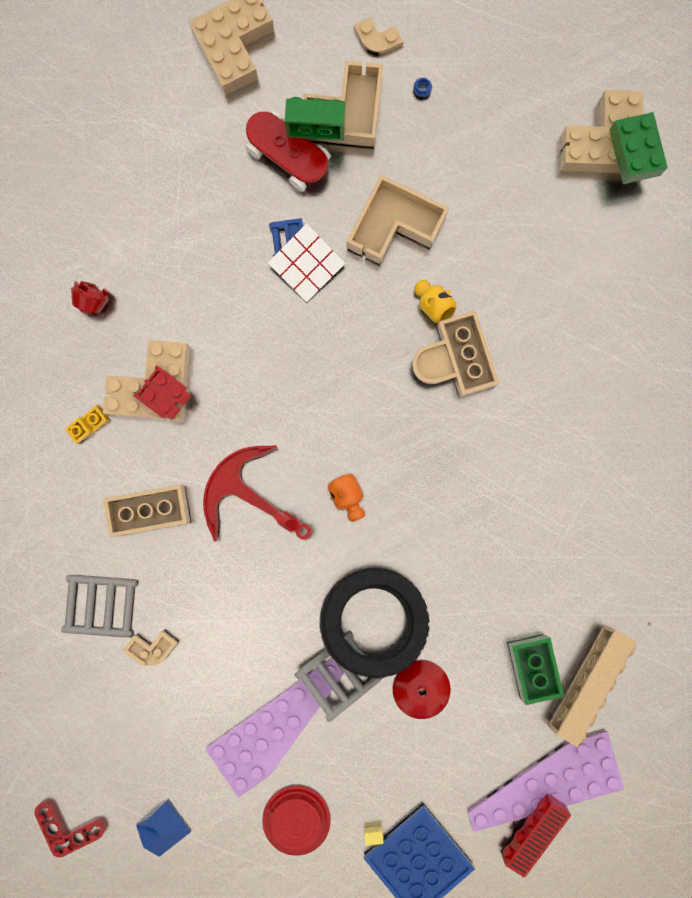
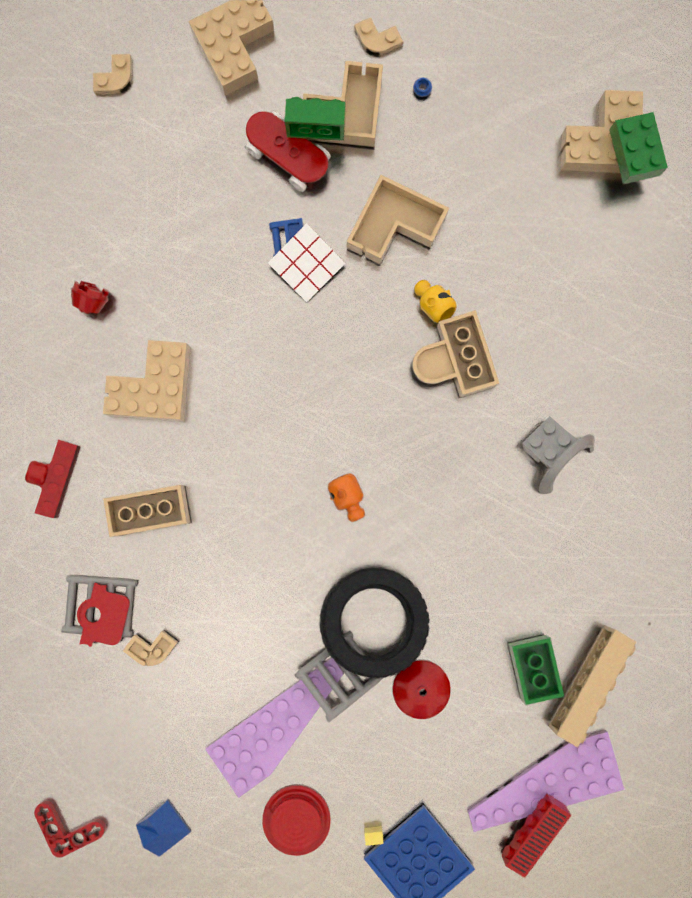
(51, 477): none -> red plate
(87, 424): yellow slope -> none
(113, 617): none -> red piece
(117, 79): none -> tan plate
(163, 394): red plate -> none
(227, 481): red piece -> none
(554, 448): none -> light grey piece

